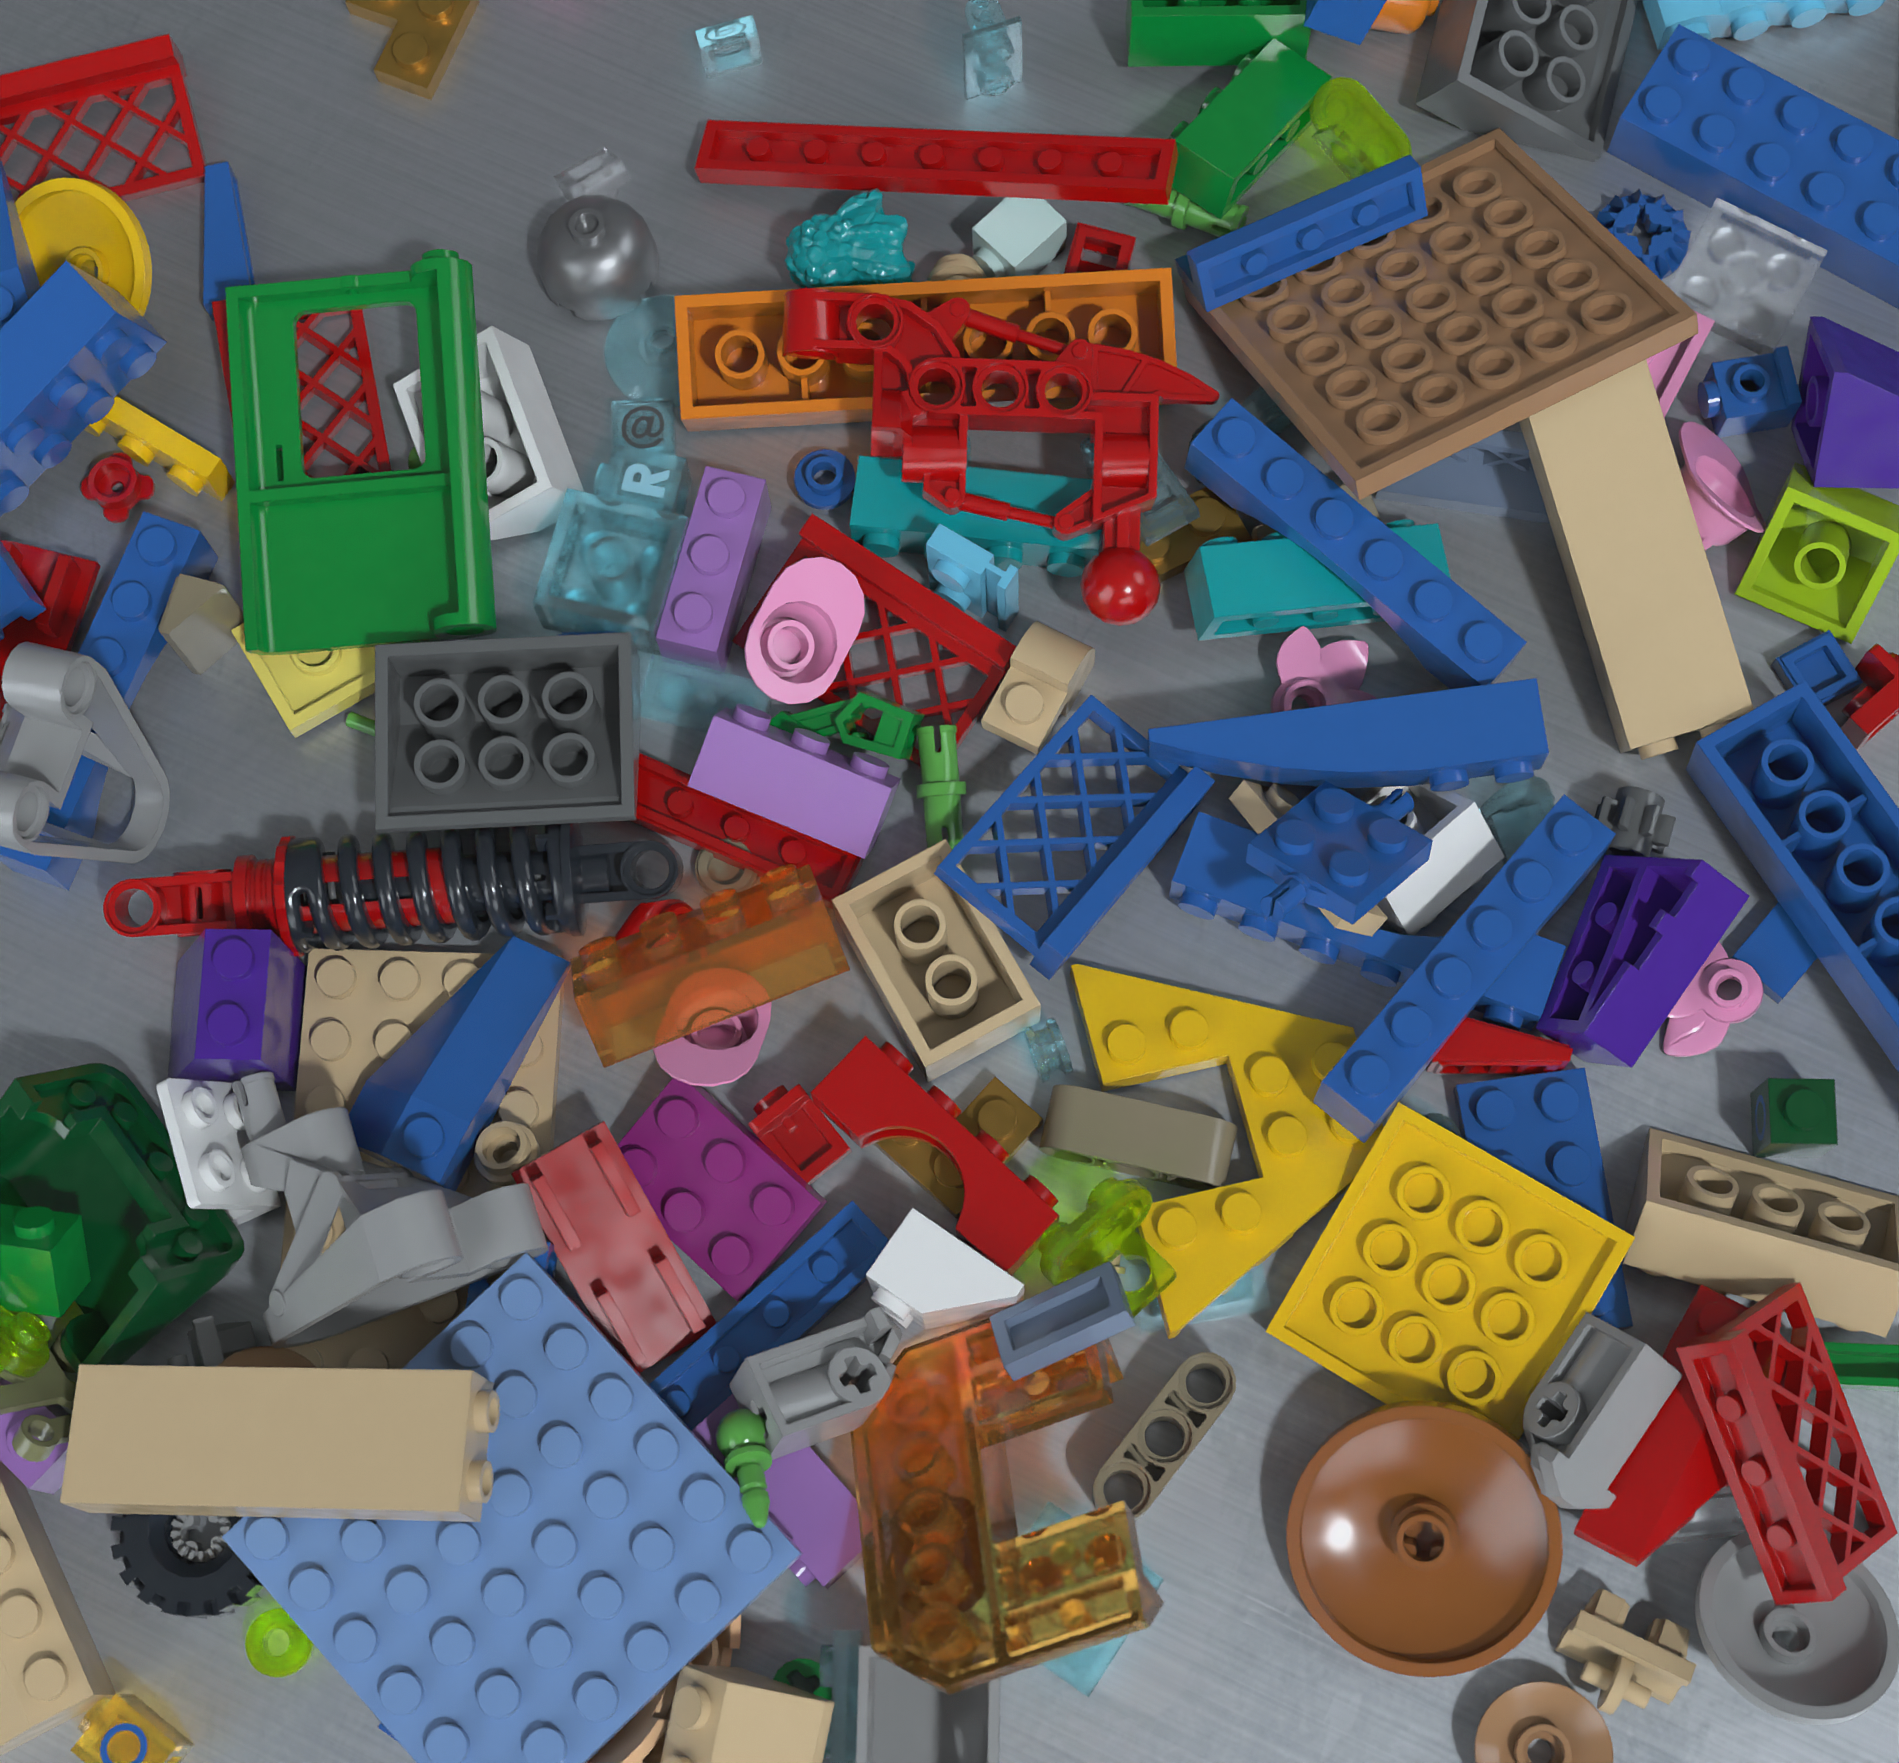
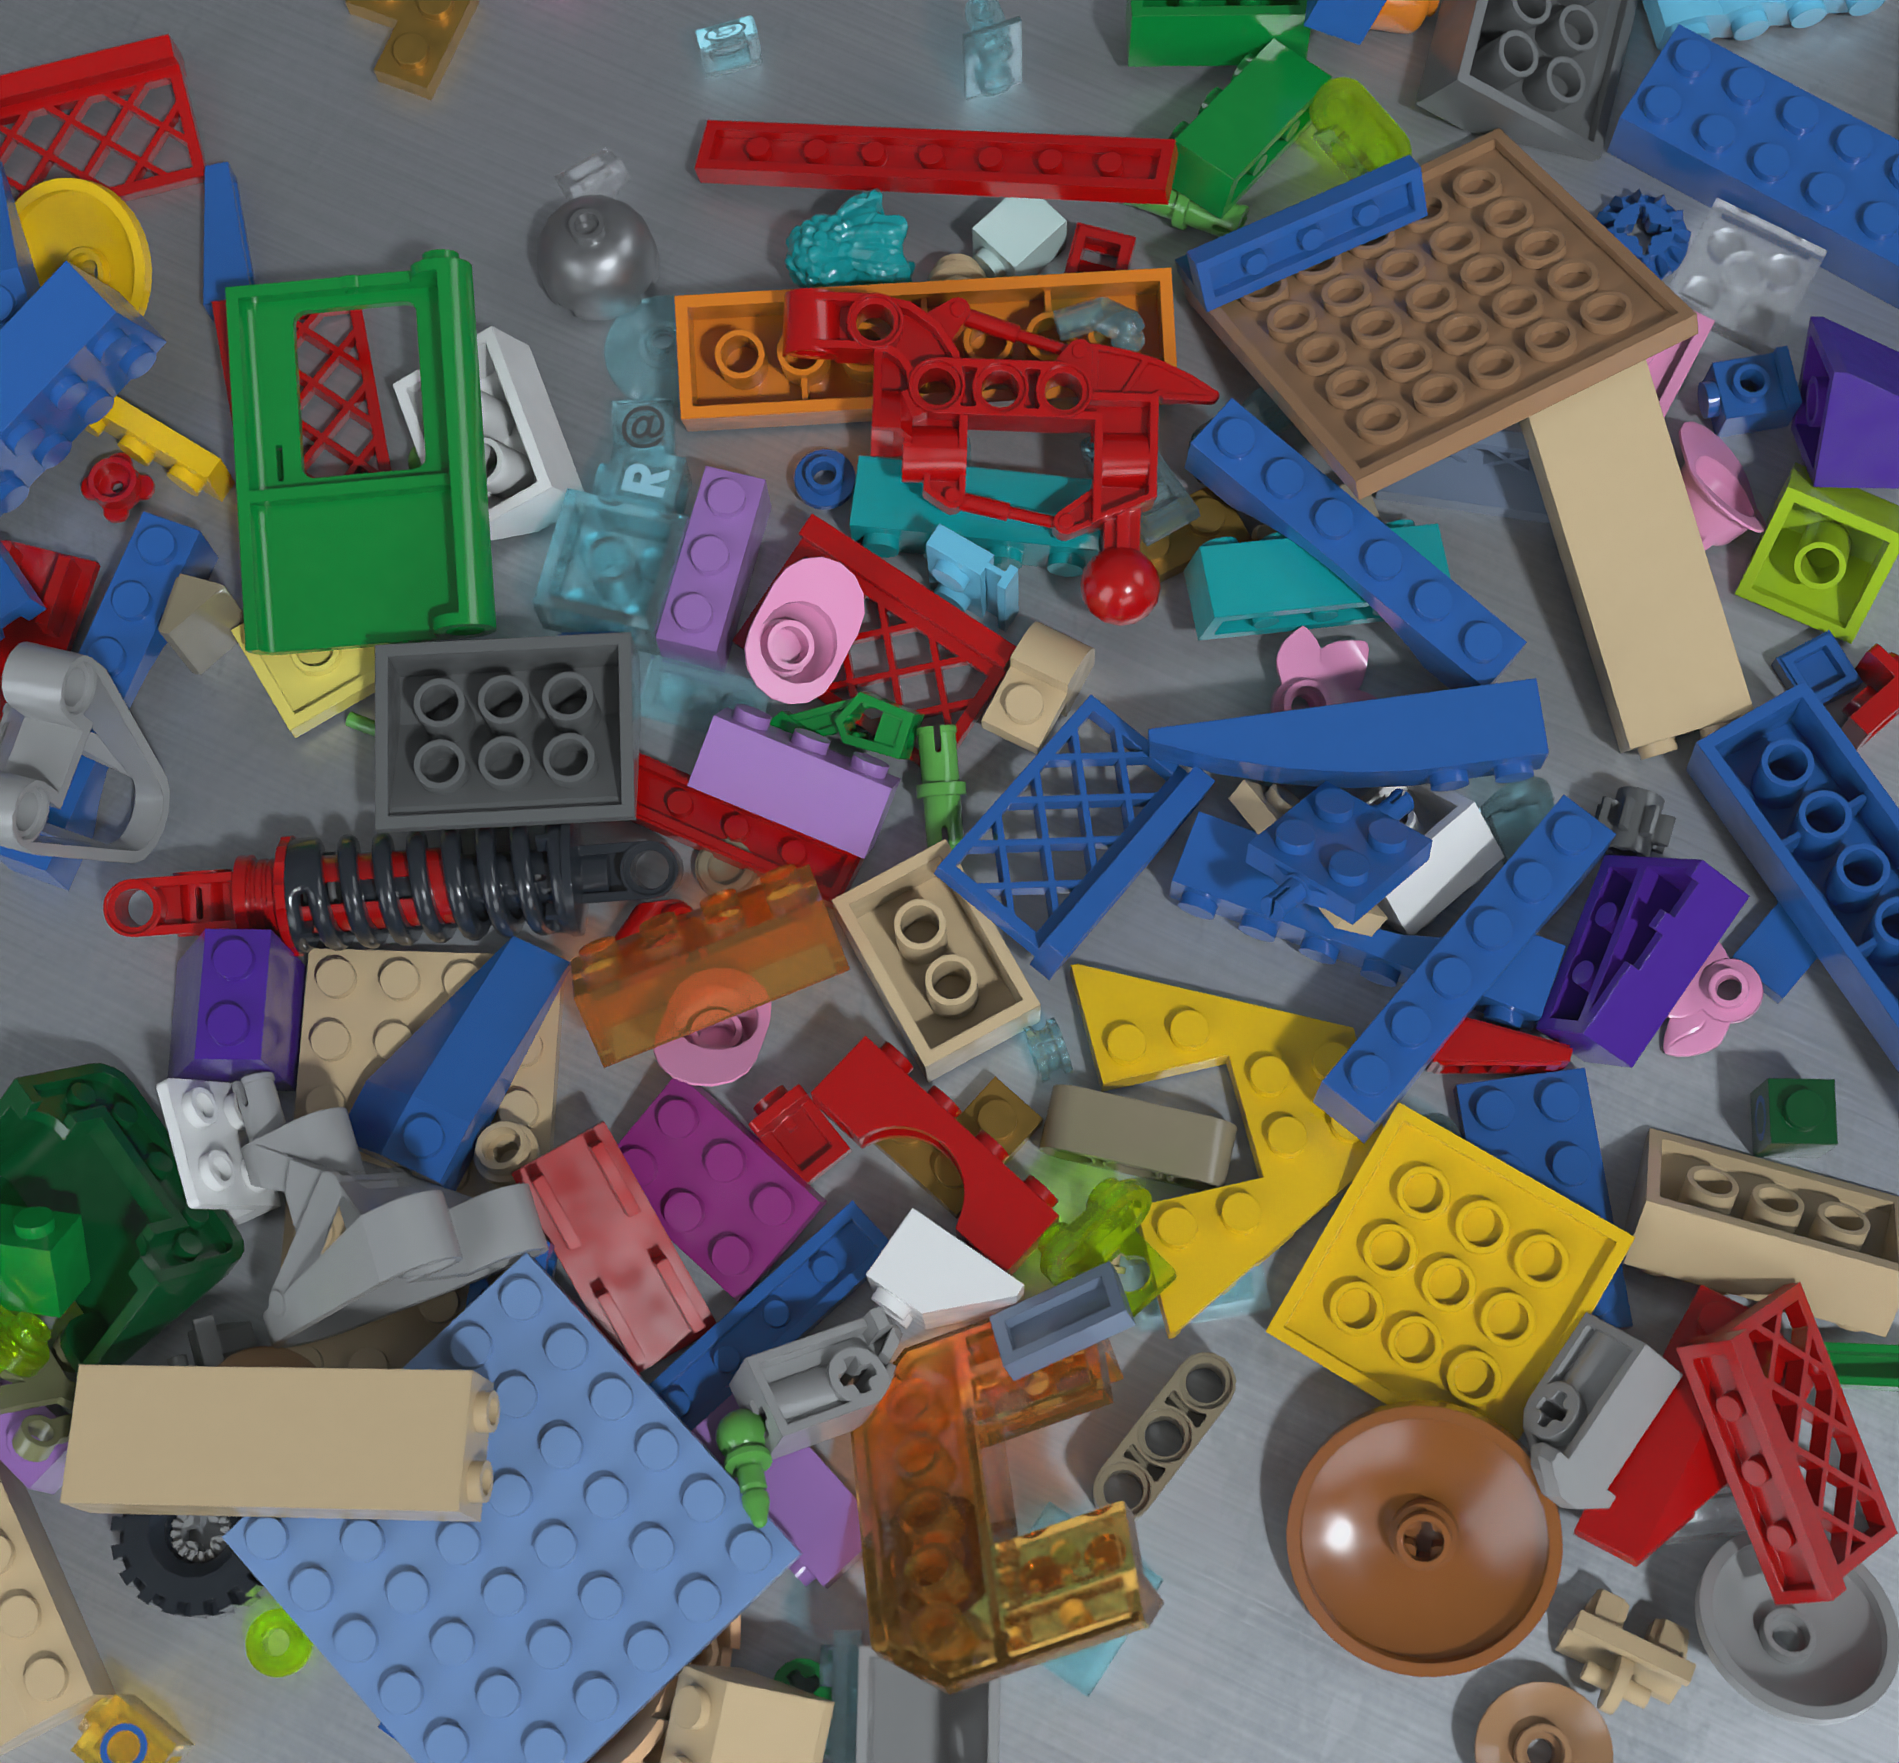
(1104, 316): none -> clear light blue arm

